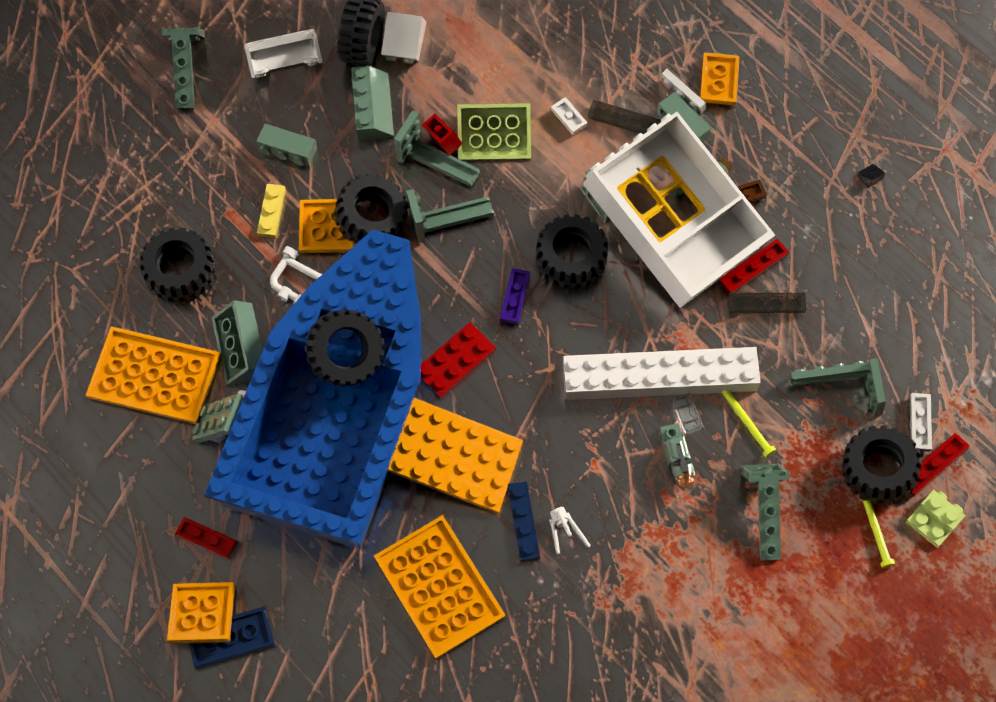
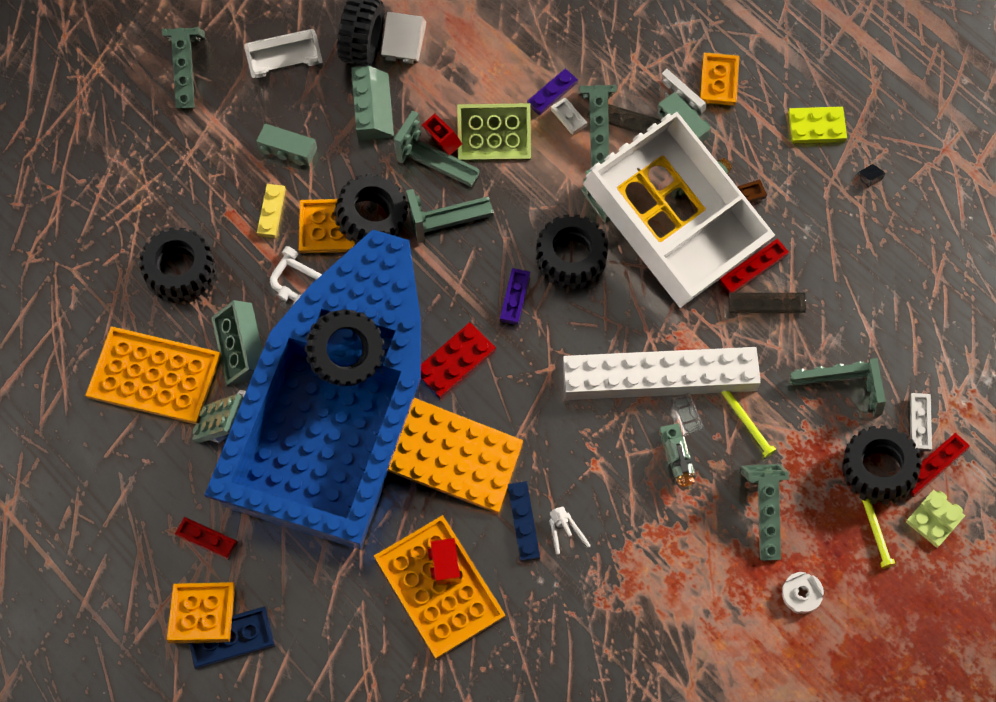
(445, 561): none -> red brick
(552, 91): none -> dark purple plate
(599, 121): none -> sand green bracket
(806, 582): none -> white plate
(817, 125): none -> neon yellow plate

